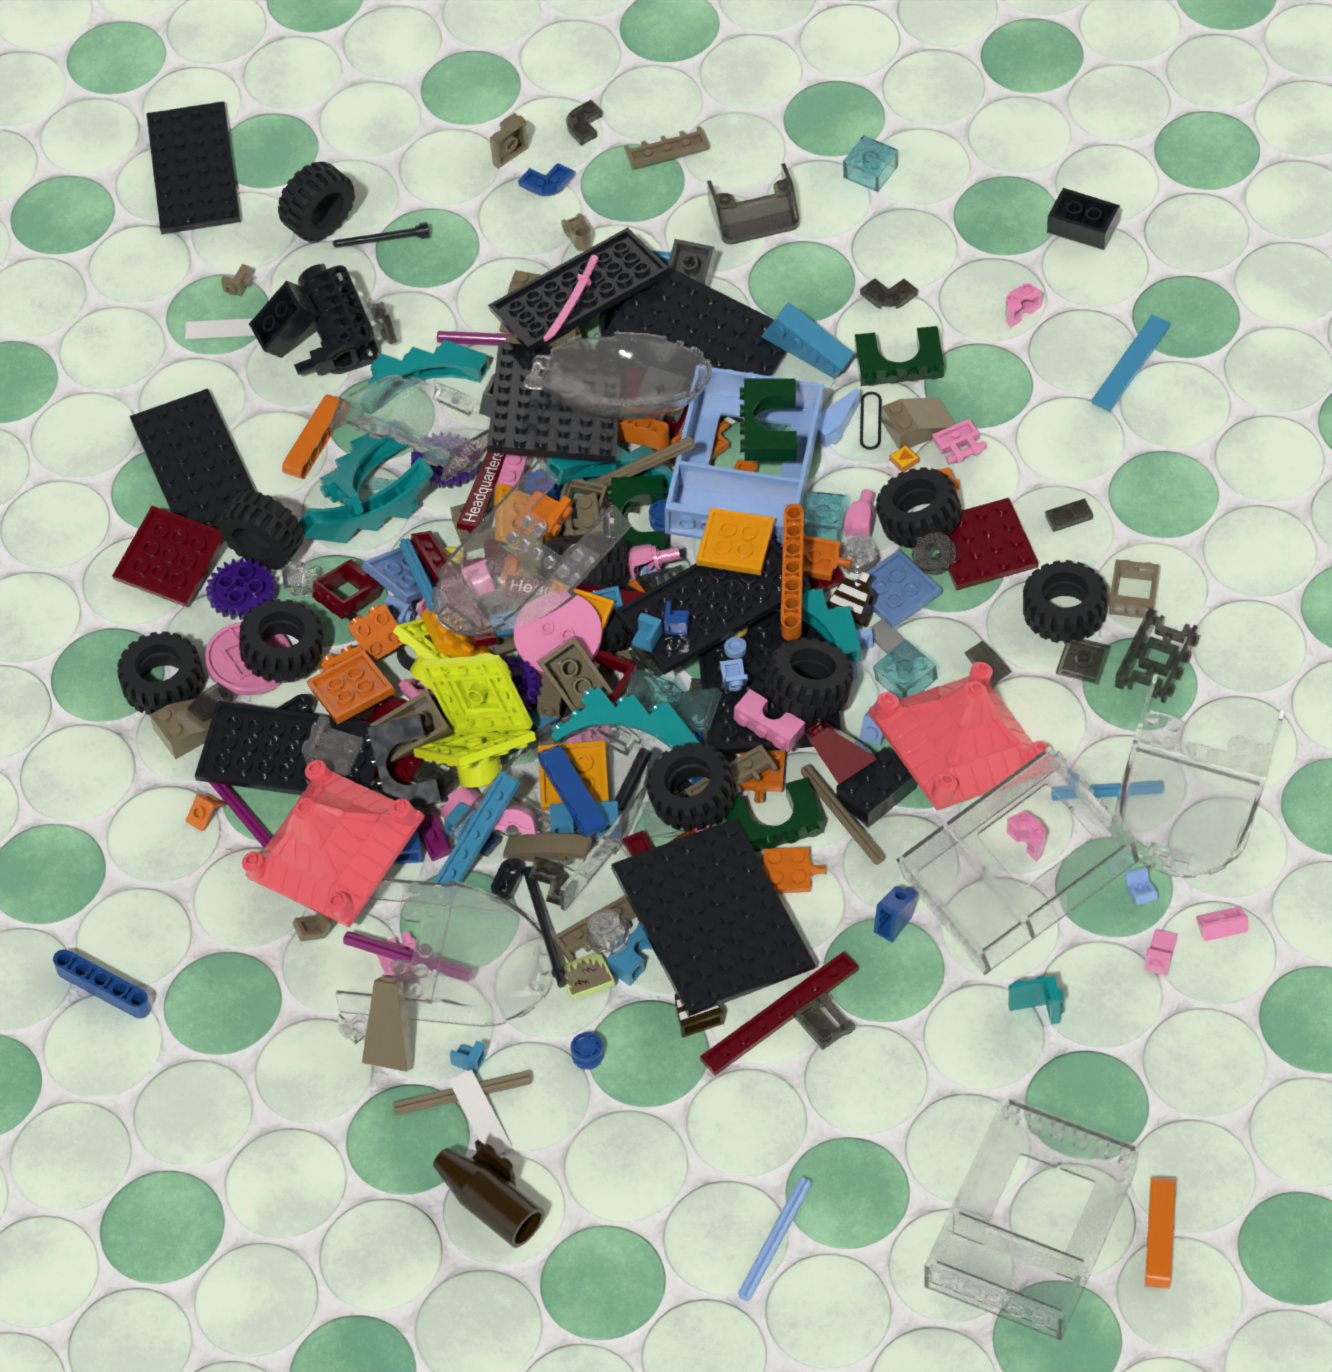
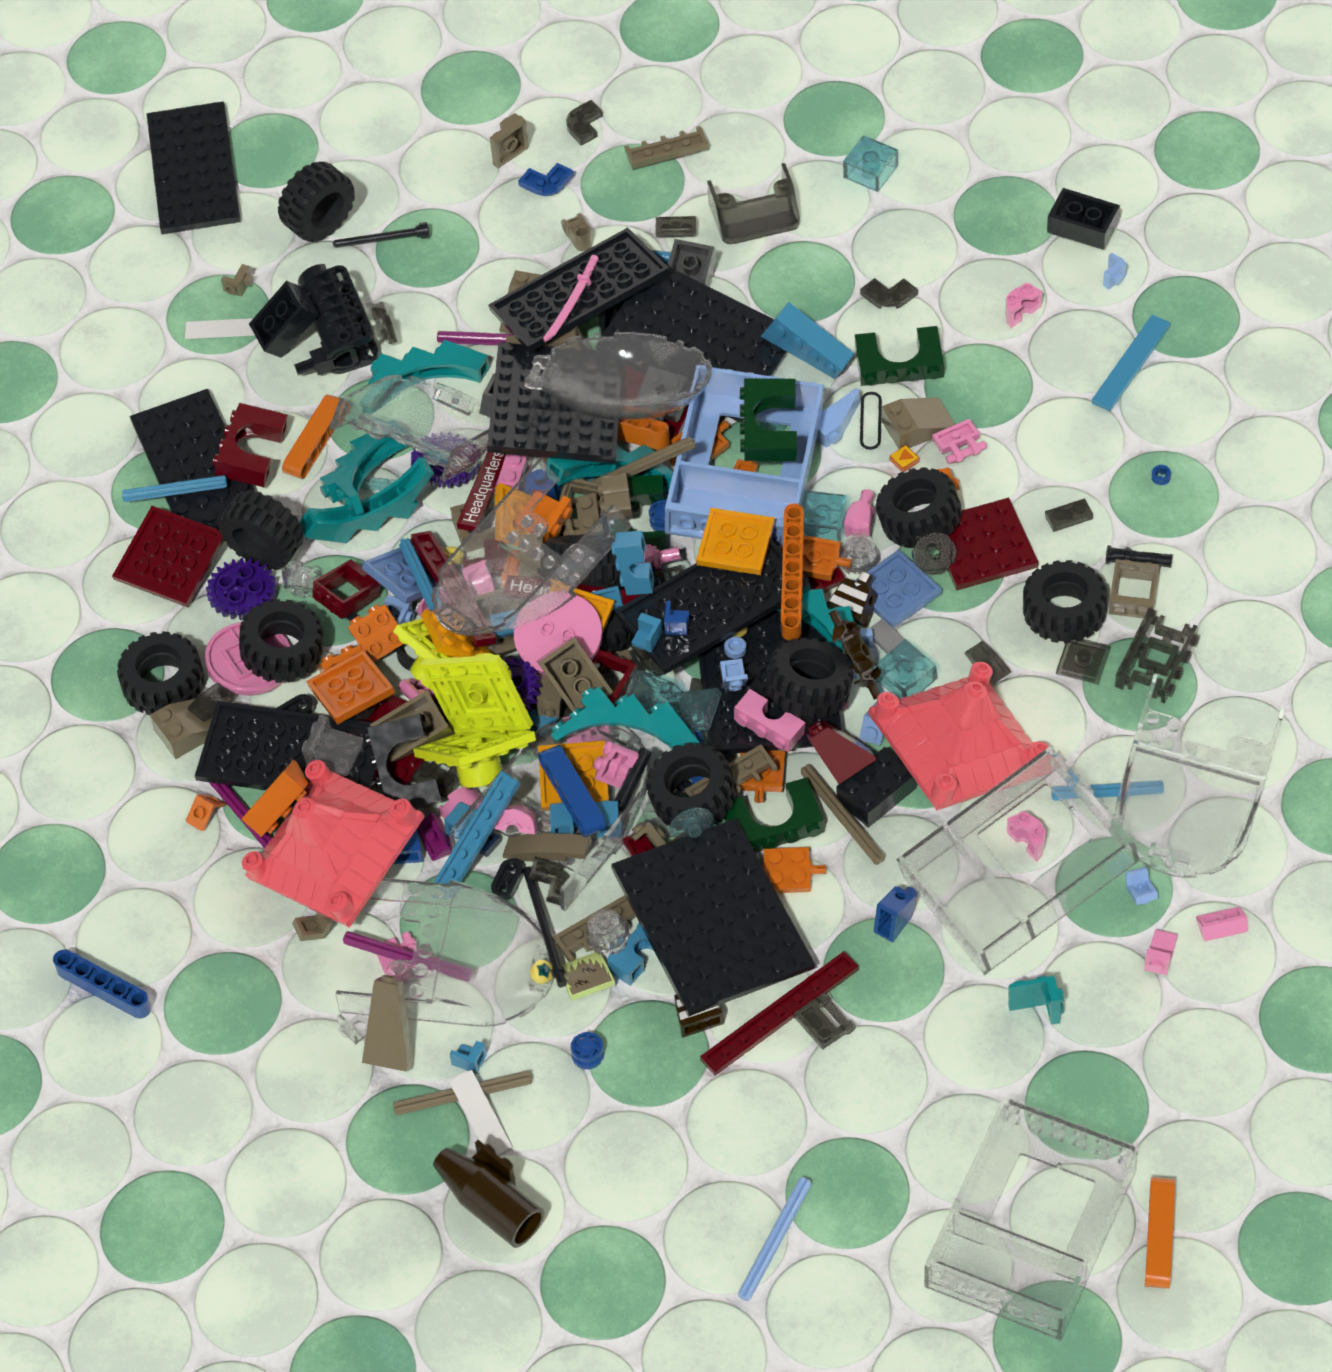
(174, 488): none -> dark azure axle
(248, 422): none -> dark red arch
(277, 800): none -> orange slope
(541, 972): none -> light yellow tile
(614, 764): none -> bright pink cylinder
(615, 492): none -> dark tan brick
(631, 550): none -> dark azure arch
(654, 834): none -> dark tan bracket
(676, 226): none -> clear smoke plate
(691, 823): none -> clear light blue dish
(858, 652): none -> dark brown plate
(1112, 554): none -> black pin
(1115, 272): none -> light blue bracket
(1162, 469): none -> blue bush

